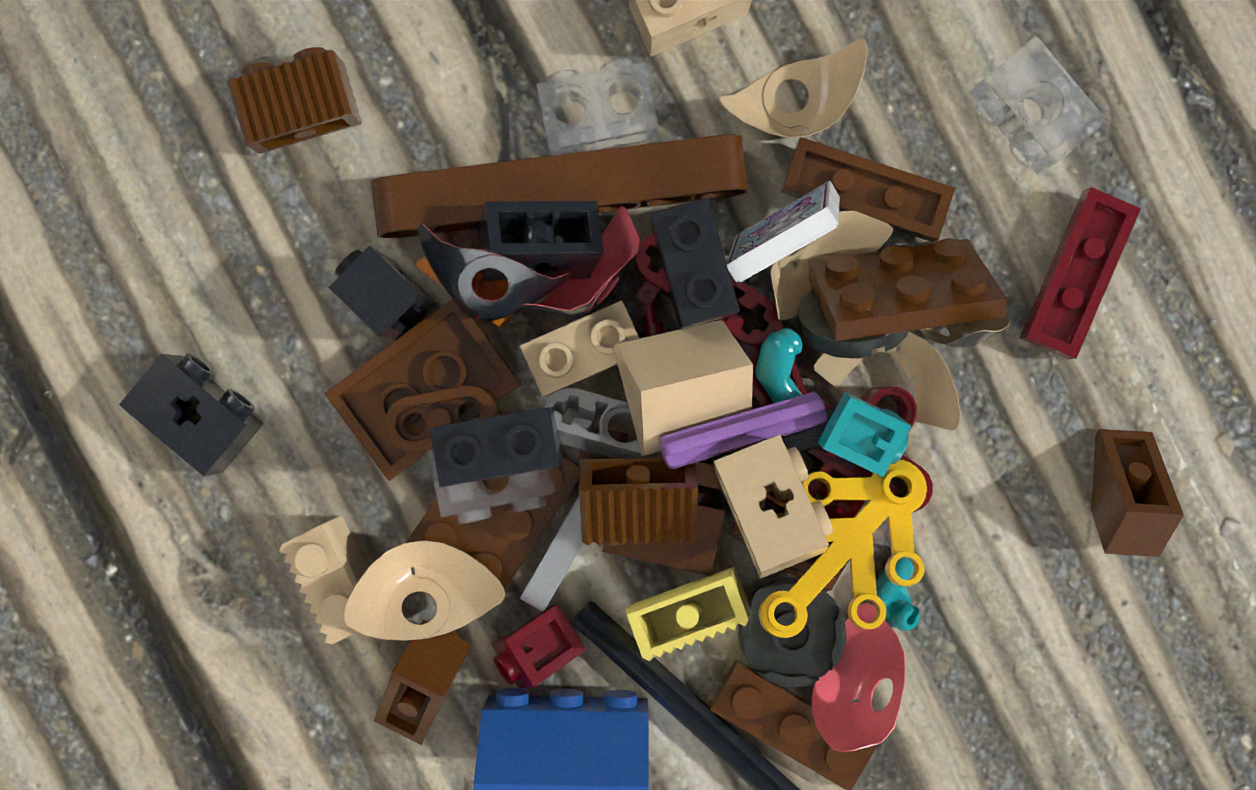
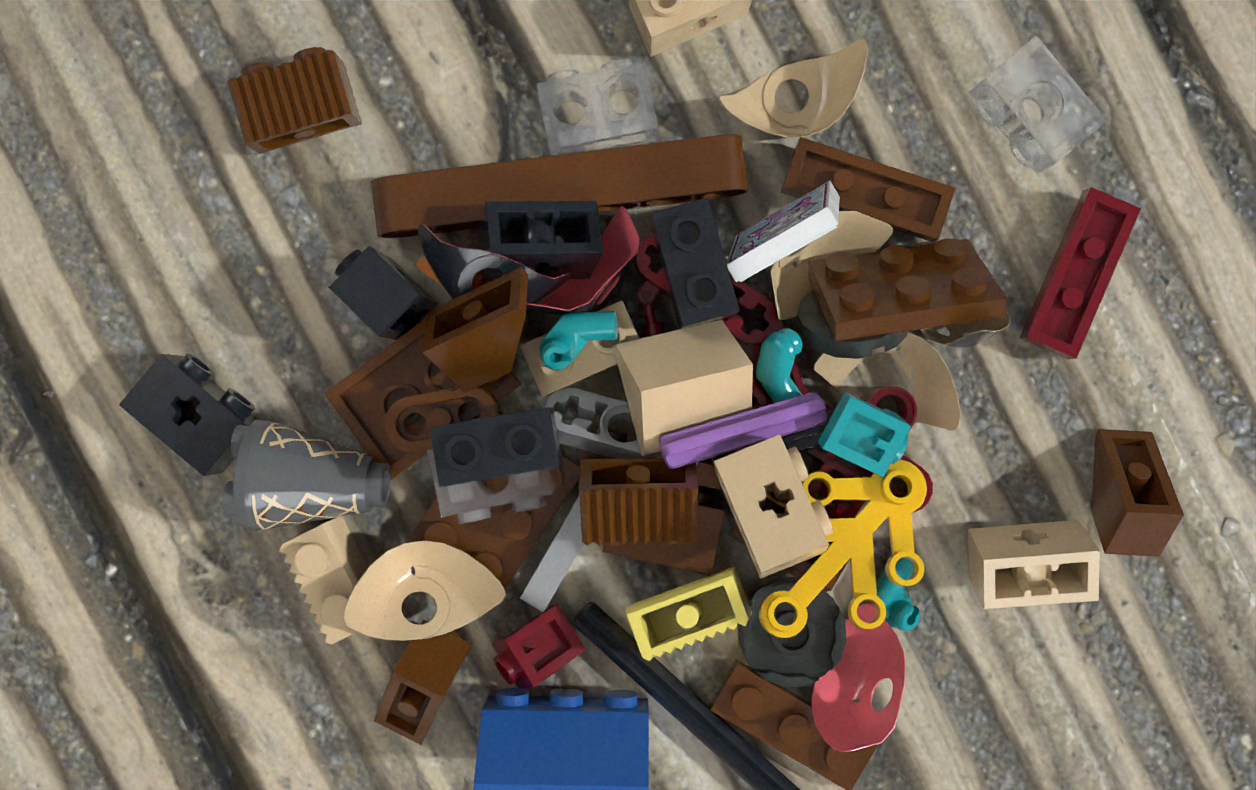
(299, 478): none -> dark grey cone
(479, 331): none -> reddish brown slope
(572, 333): none -> teal arm
(1033, 564): none -> tan brick

